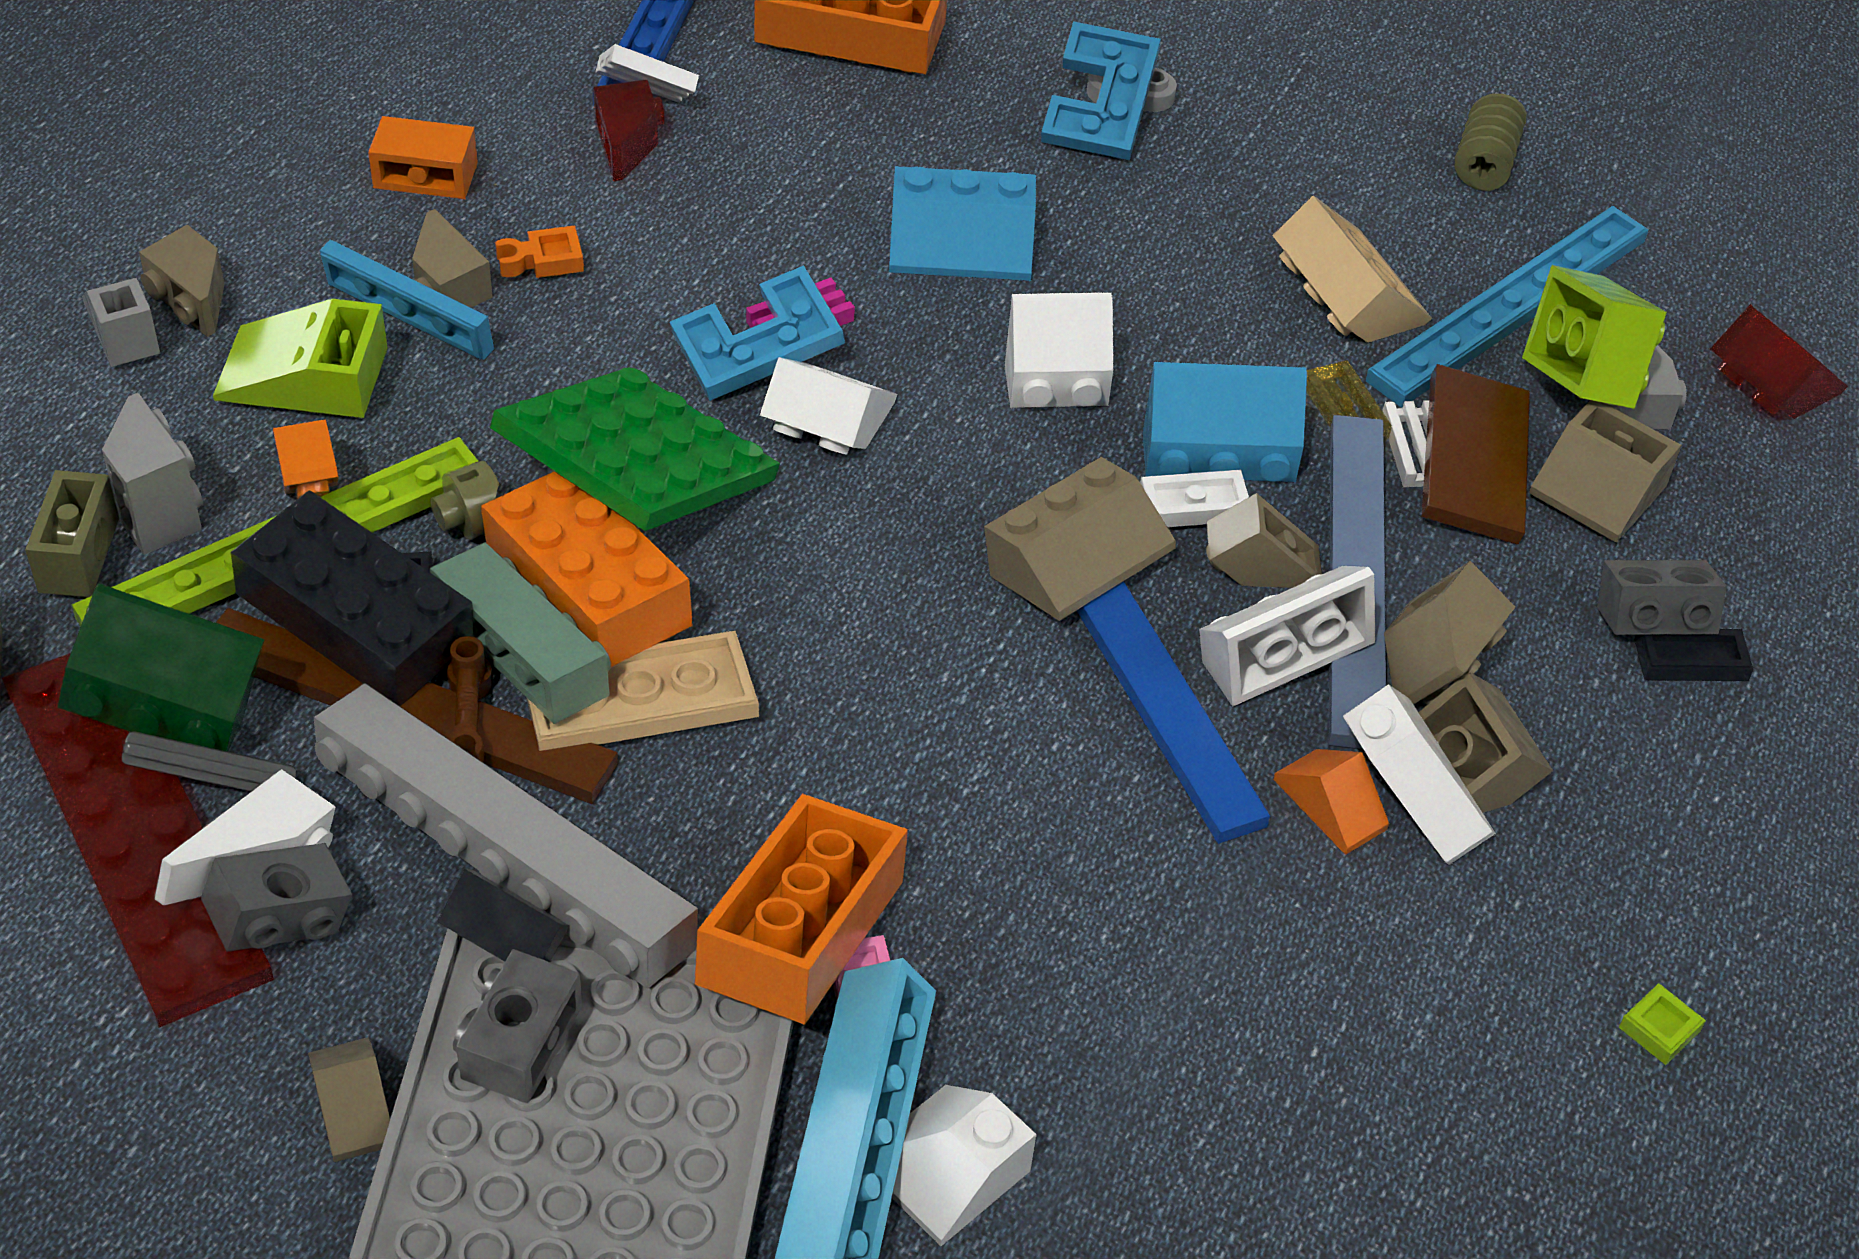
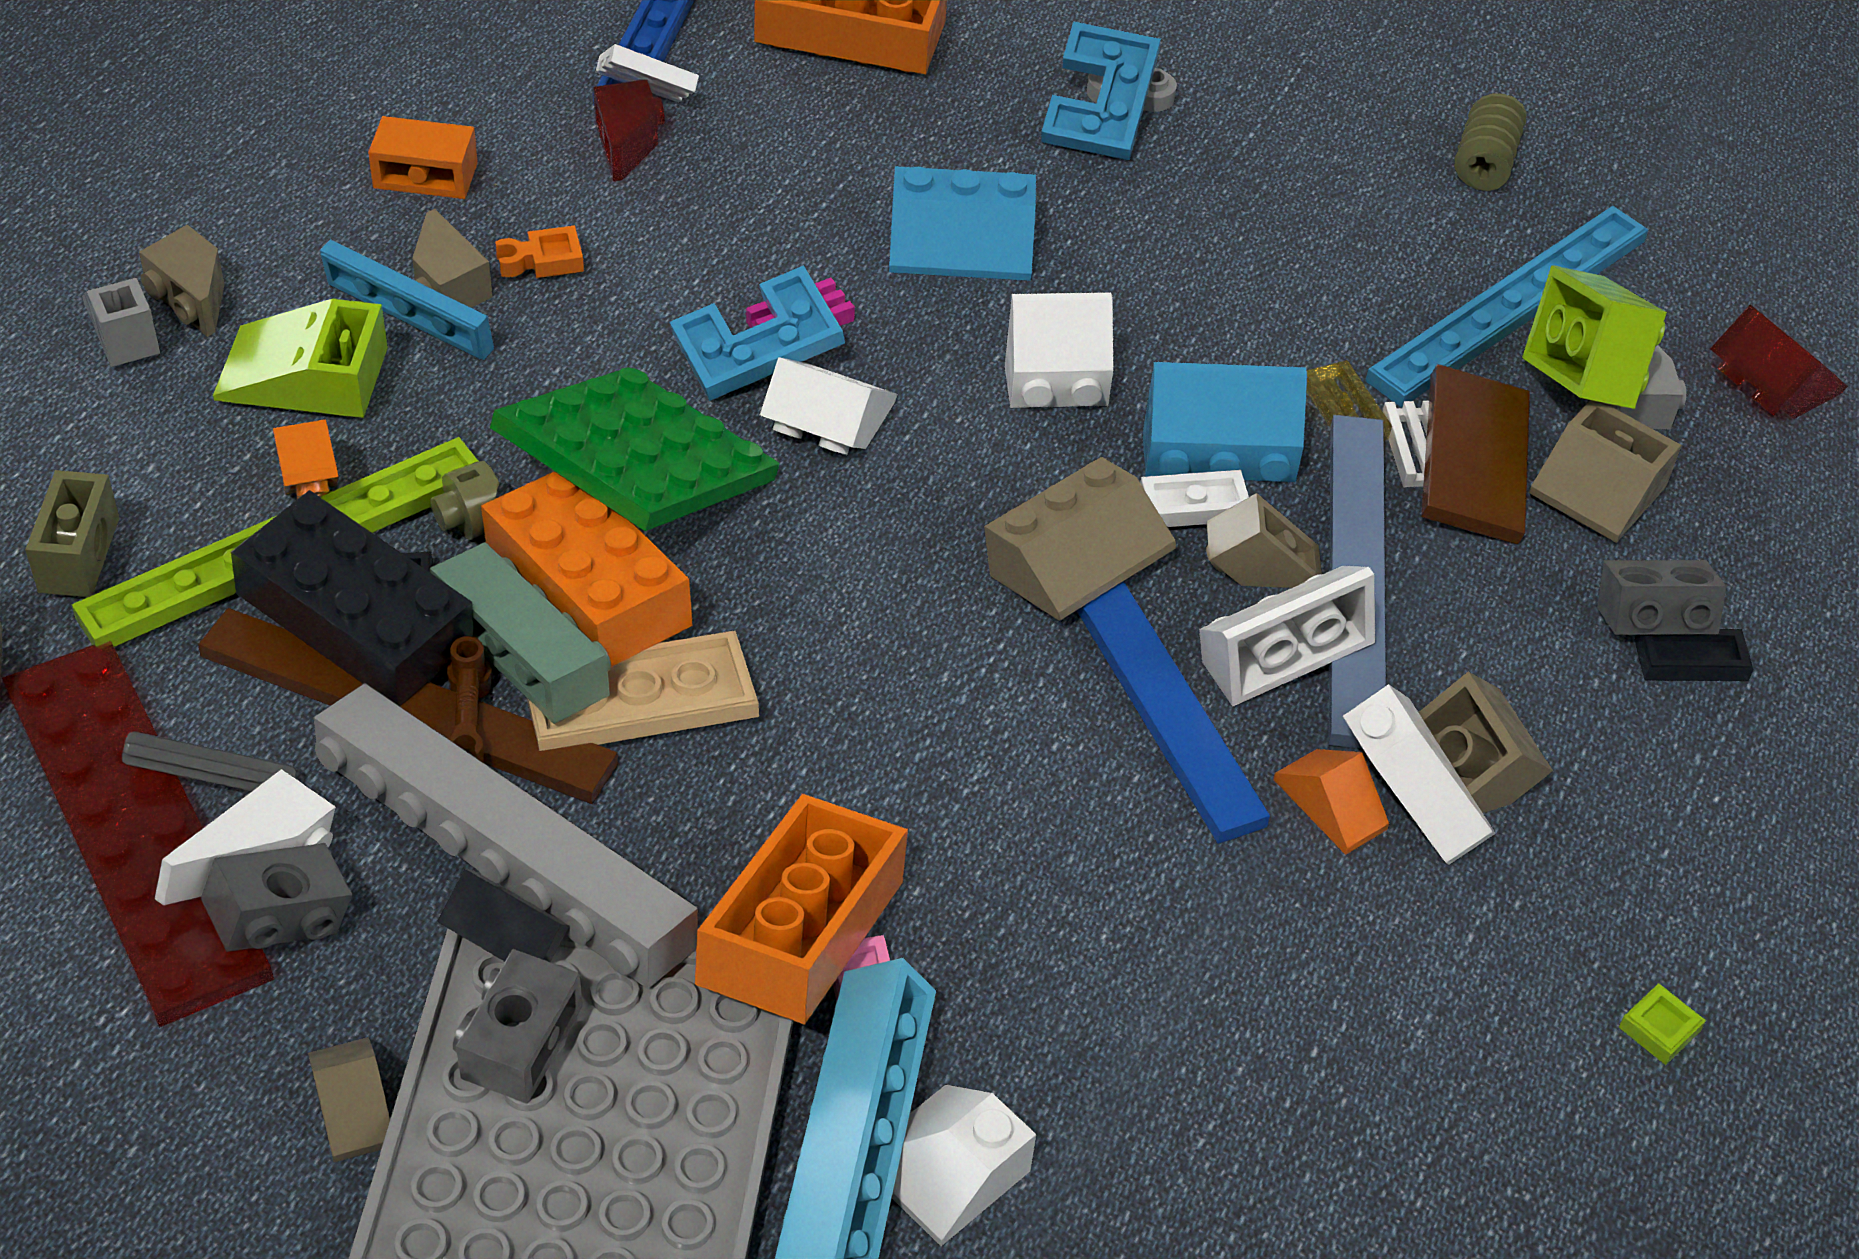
(151, 477): light grey slope -> none
(159, 671): dark green slope -> none
(1347, 274): tan slope -> none
(1444, 633): dark tan slope -> none

